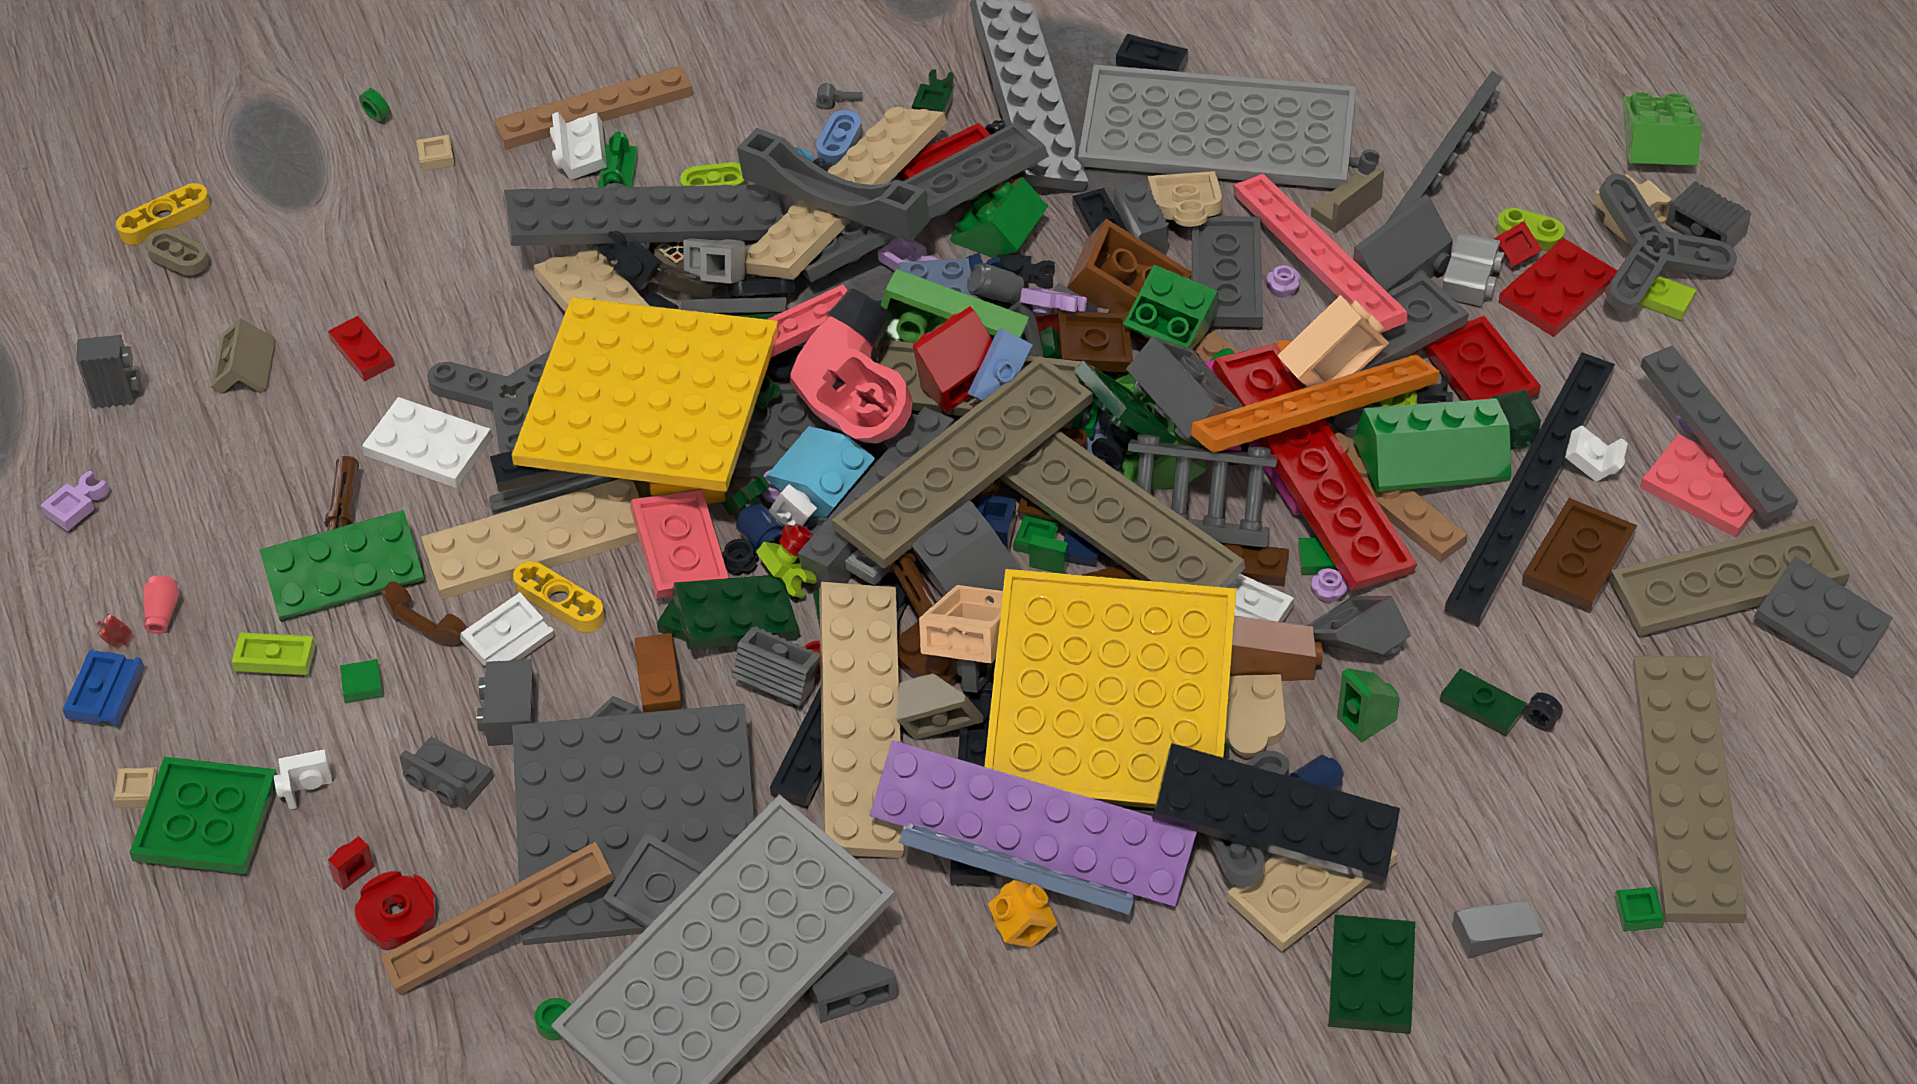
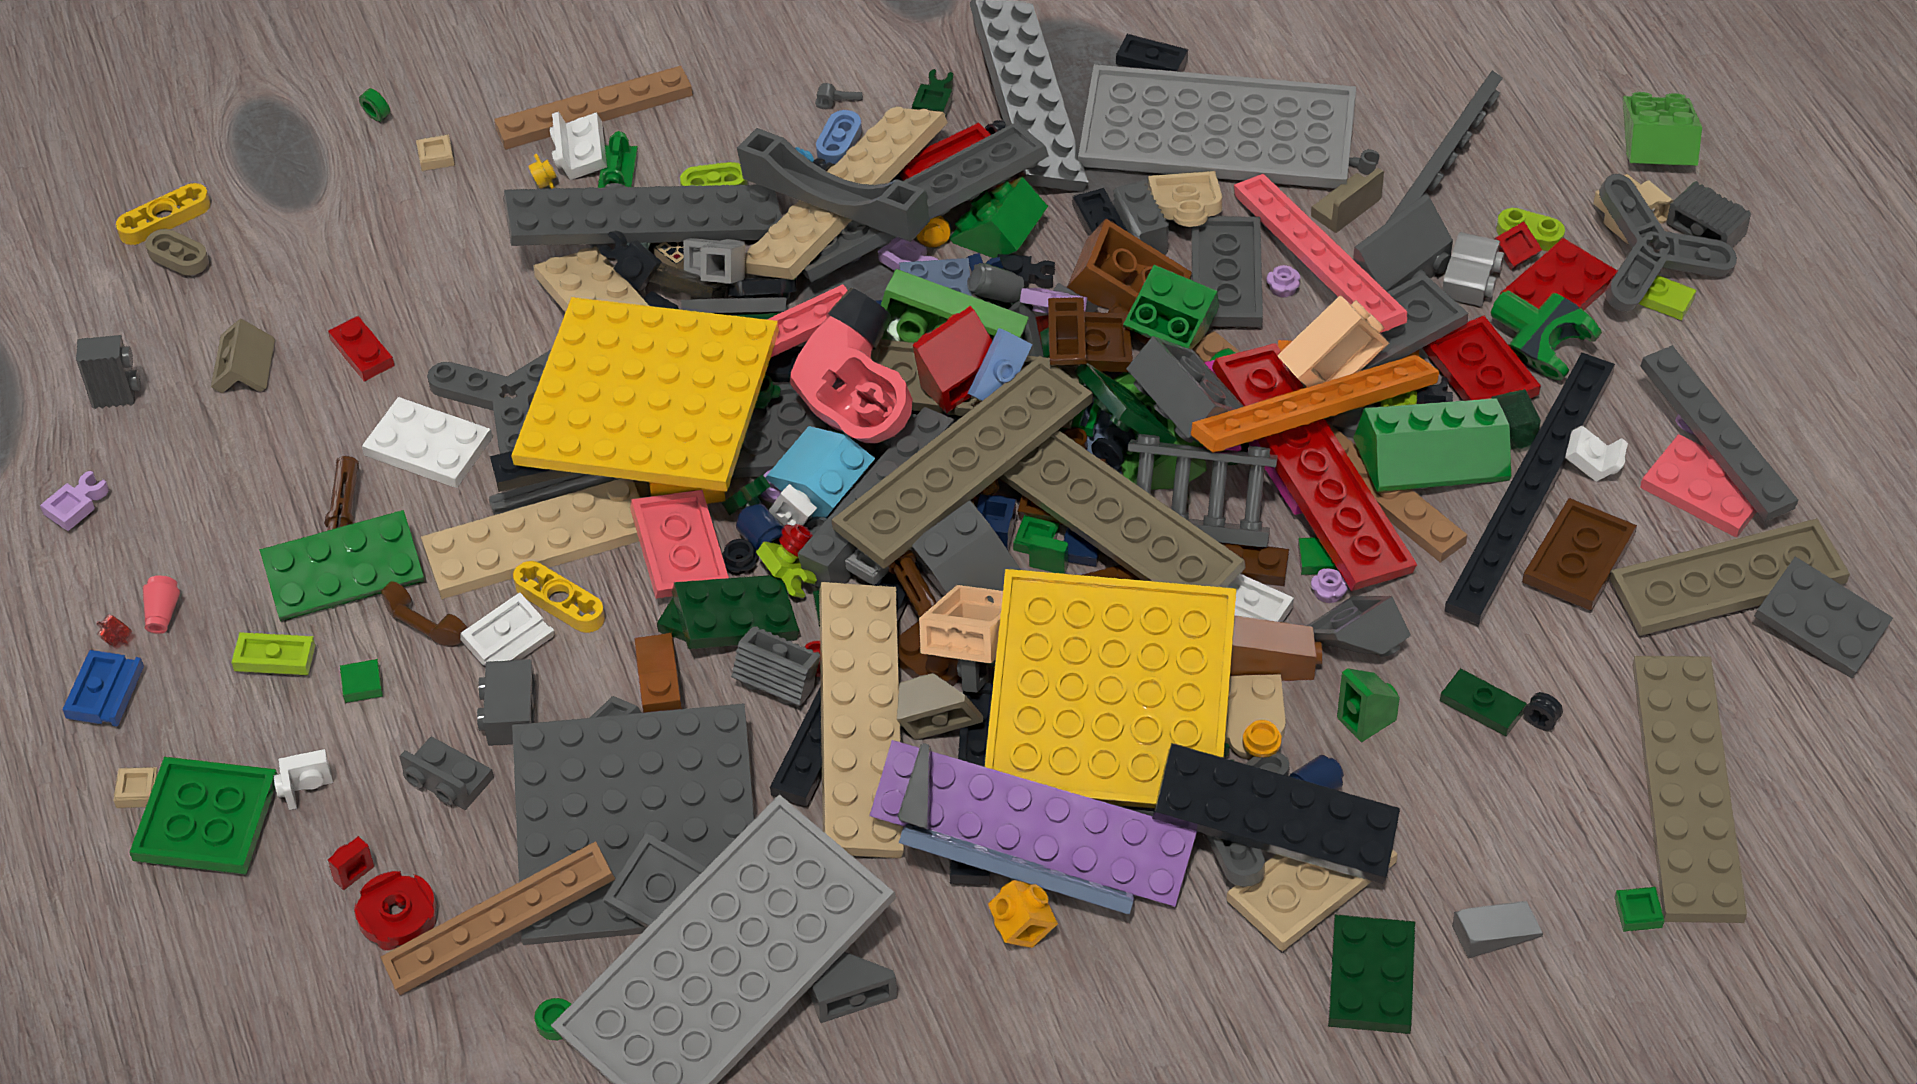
(542, 172): none -> yellow plate
(916, 801): none -> dark grey slope
(935, 232): none -> light orange plate
(1067, 331): none -> reddish brown slope
(1262, 739): none -> light orange plate
(1543, 329): none -> green connector

